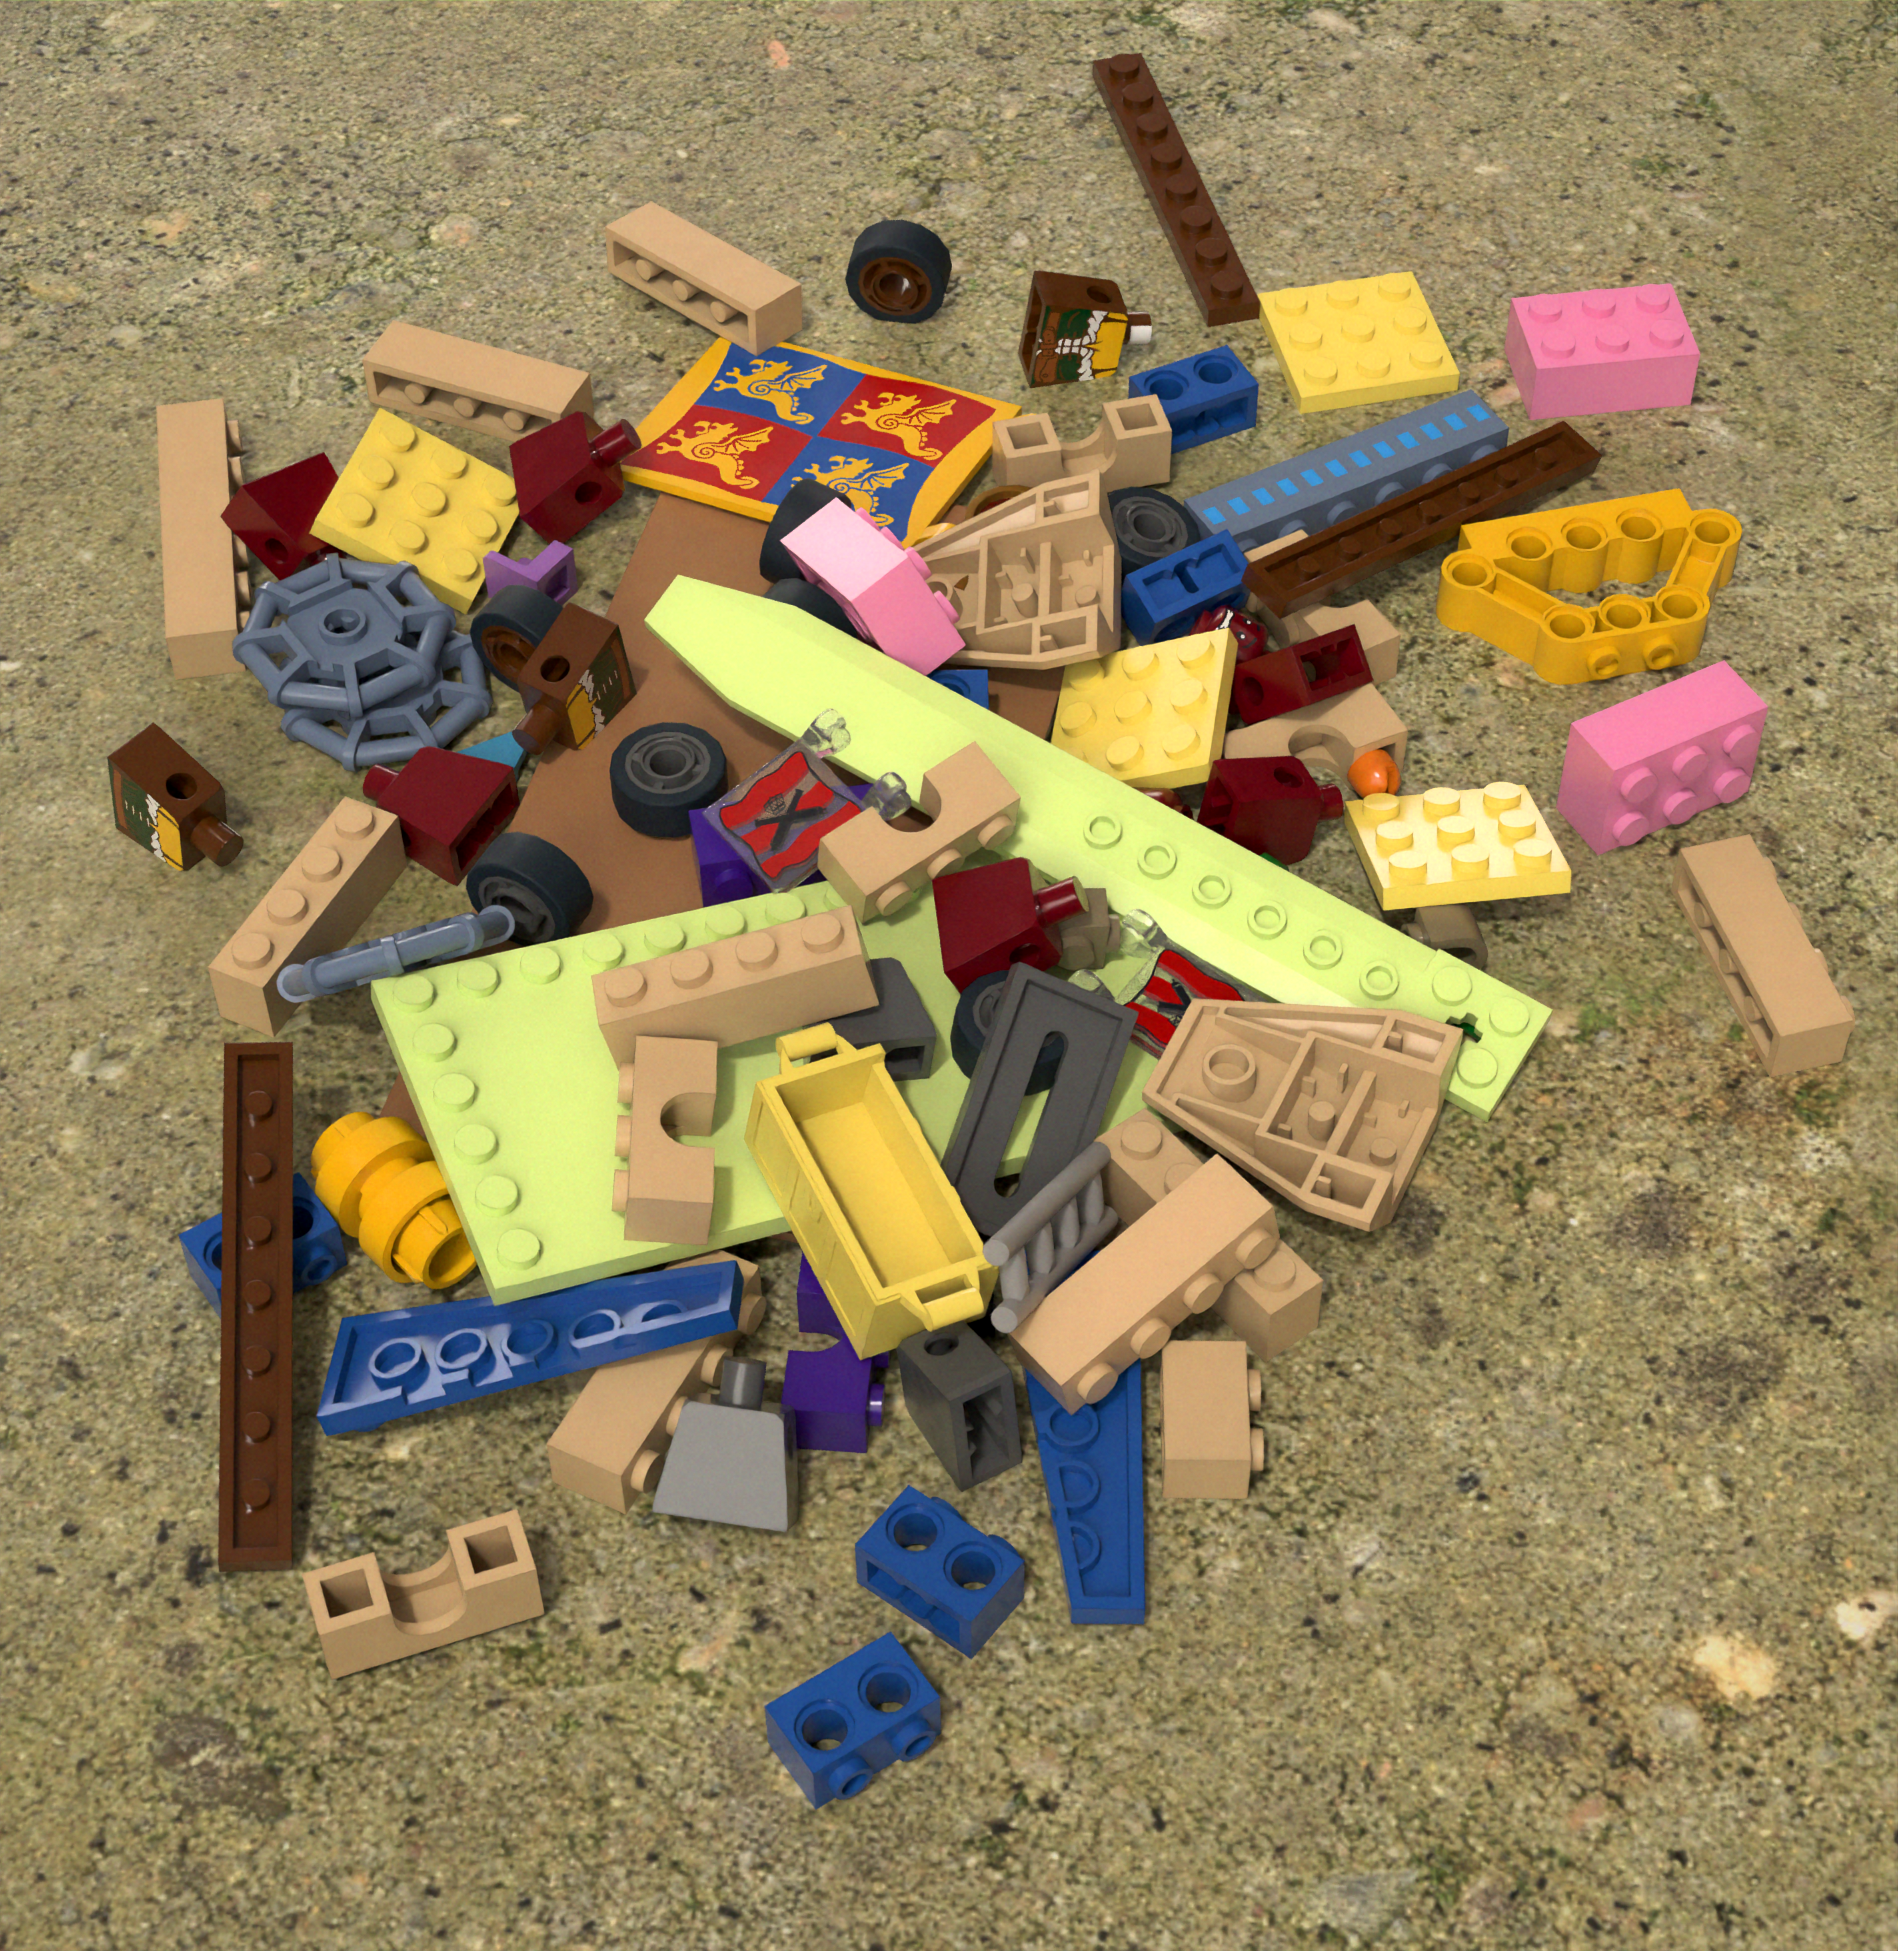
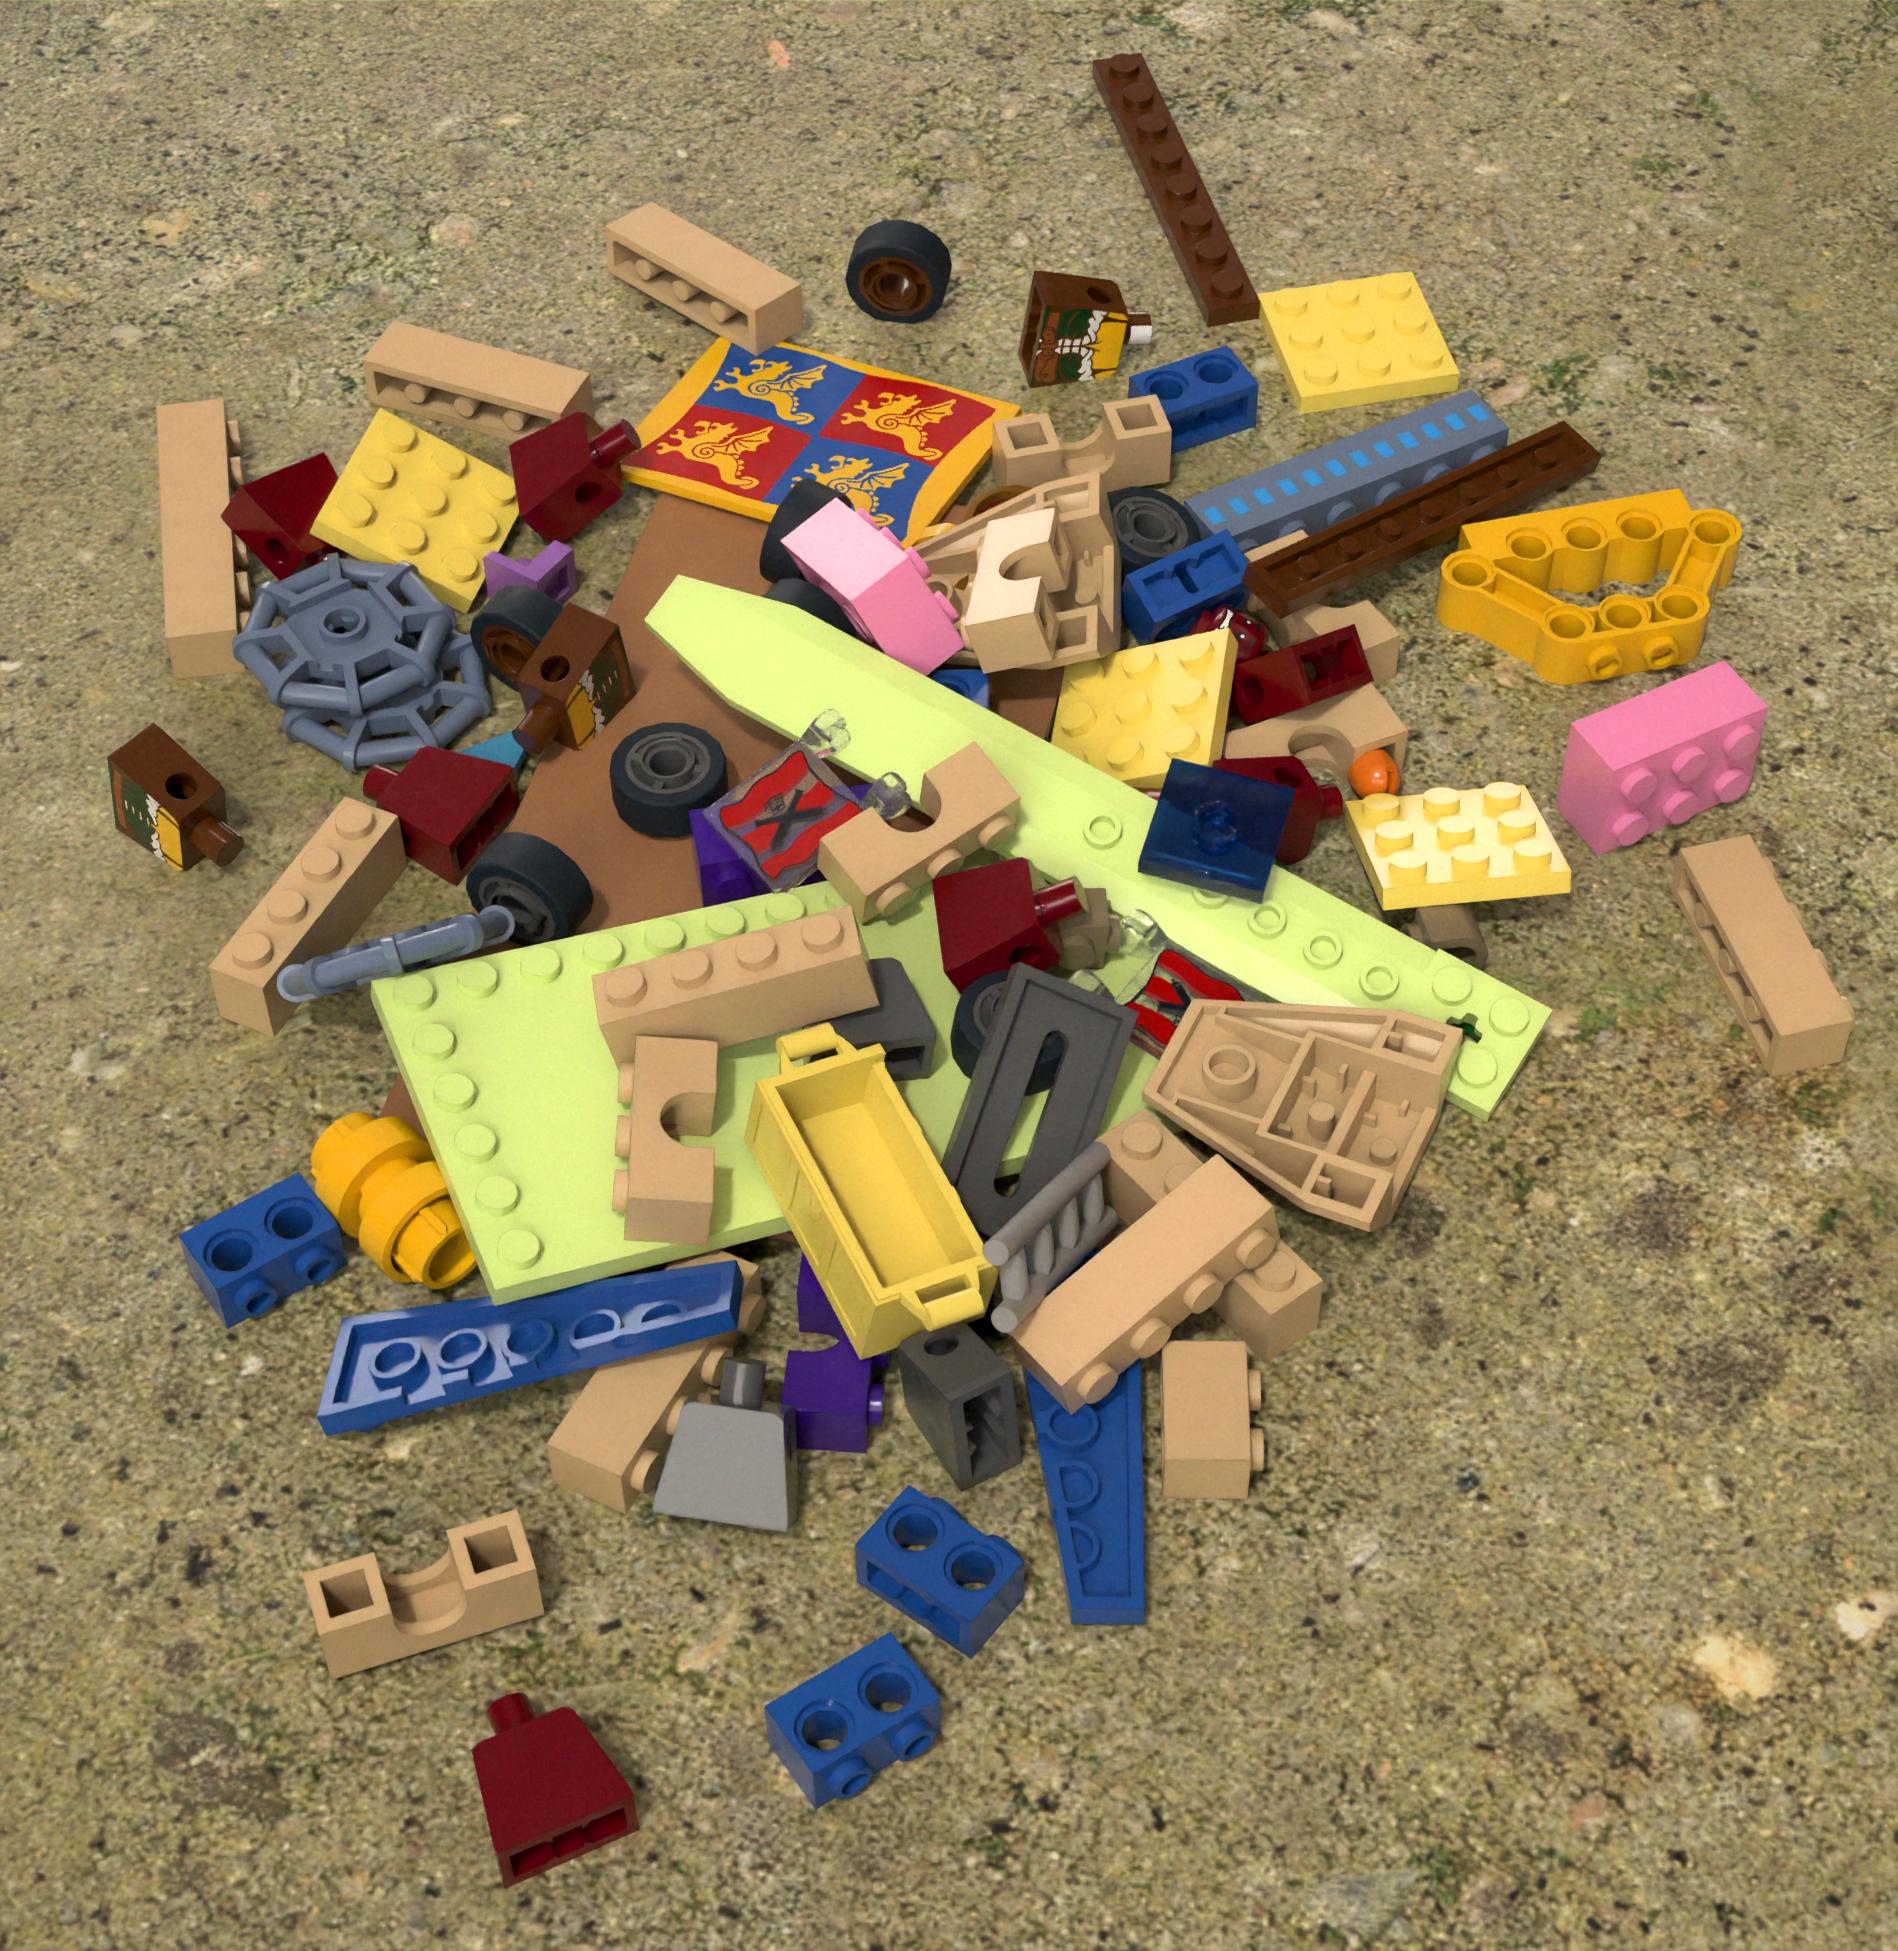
(256, 1310): reddish brown plate -> none
(547, 1789): none -> dark red torso
(1009, 606): none -> tan arch
(1216, 830): none -> clear blue plate
(1601, 351): bright pink brick -> none

